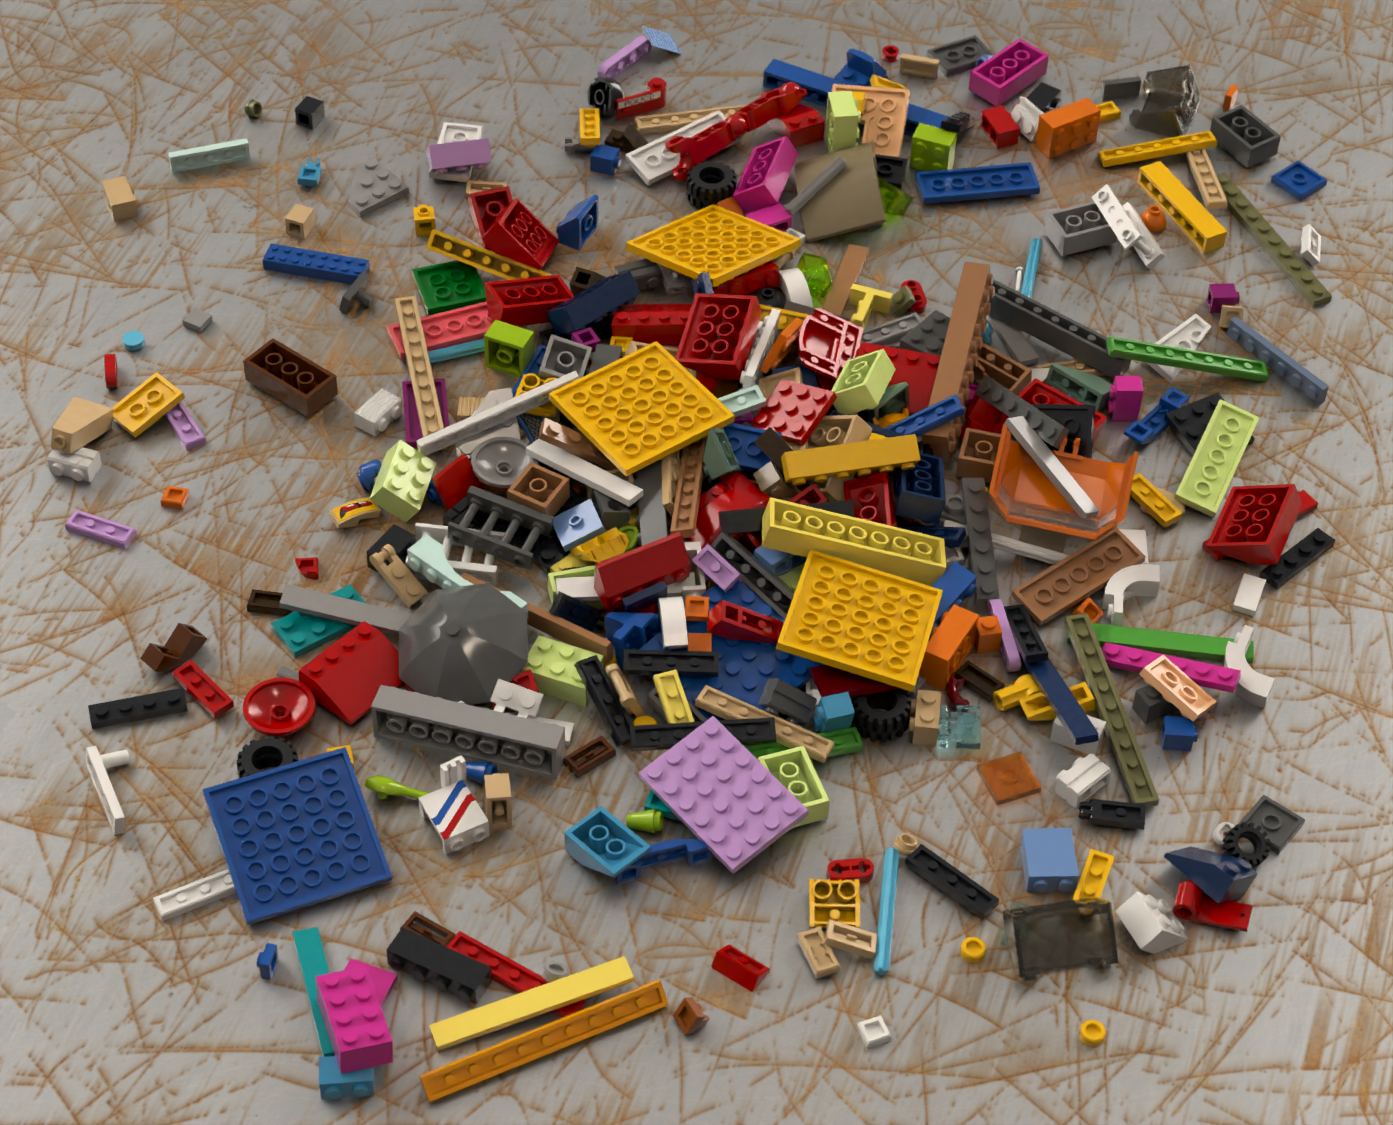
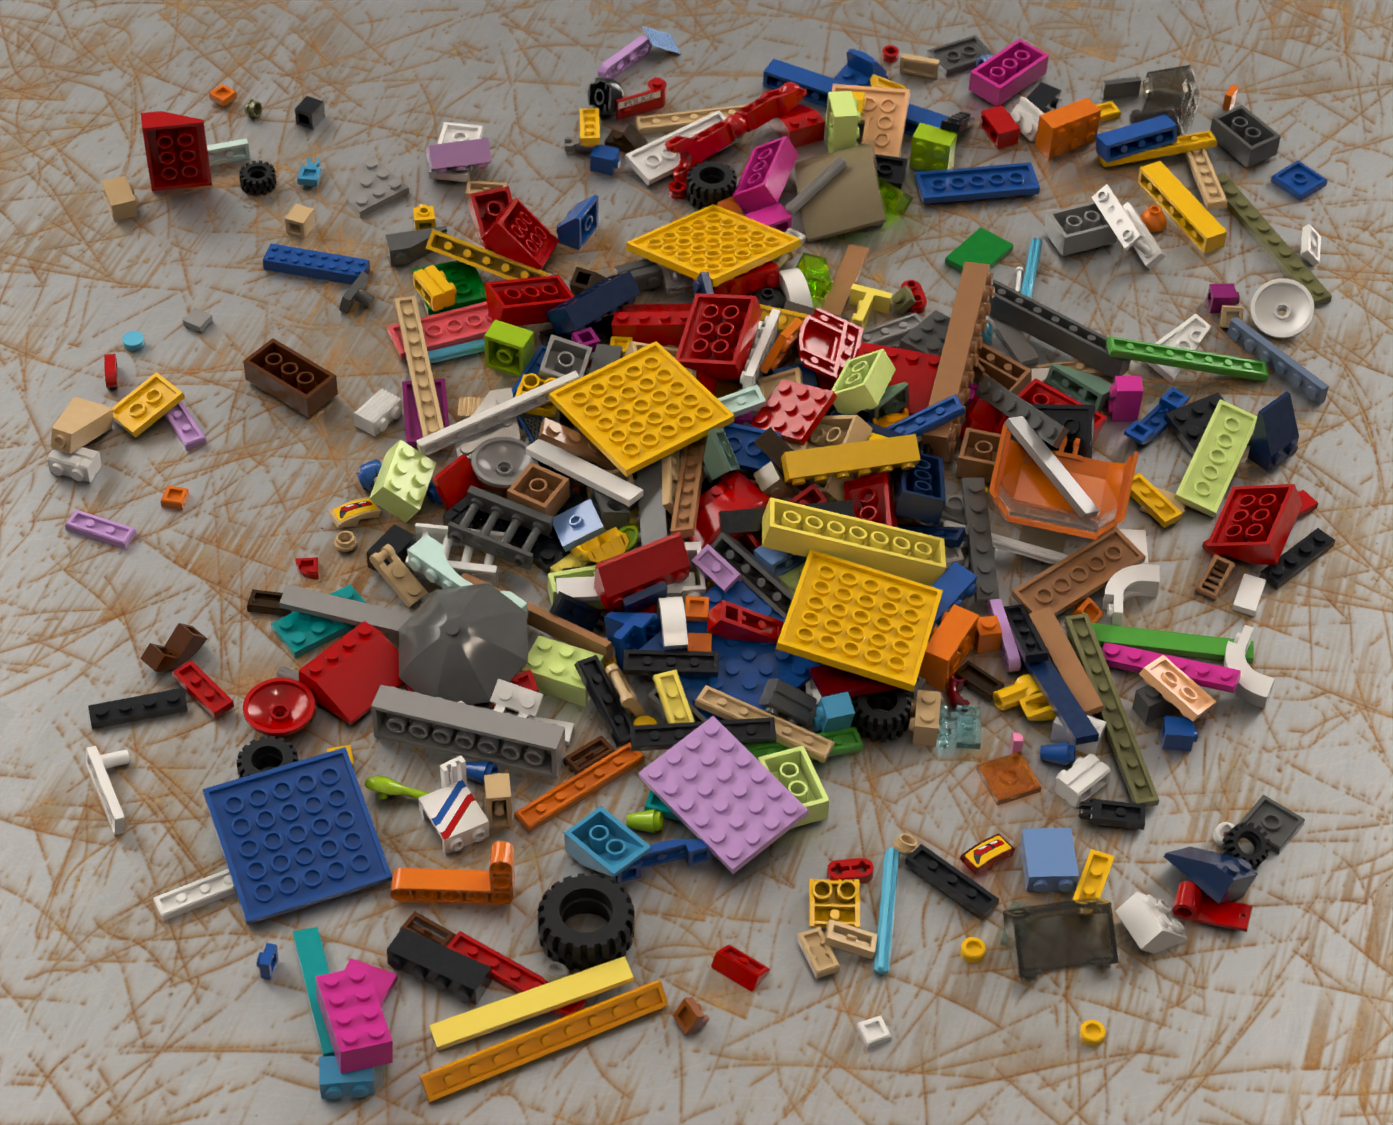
(175, 151): none -> red slope
(223, 95): none -> orange plate
(257, 178): none -> black tyre
(345, 541): none -> tan plate
(409, 246): none -> dark grey slope
(434, 288): none -> yellow brick
(460, 885): none -> orange beam
(578, 787): none -> orange tile
(581, 896): none -> black tyre
(677, 189): none -> red bush
(979, 248): none -> green tile
(987, 852): none -> slope
(1016, 742): none -> bright pink tile
(1058, 753): none -> blue cone
(1066, 660): none -> medium nougat tile
(1136, 138): none -> blue brick
(1221, 564): none -> medium nougat slope
(1274, 433): none -> dark blue slope
(1282, 296): none -> white dish

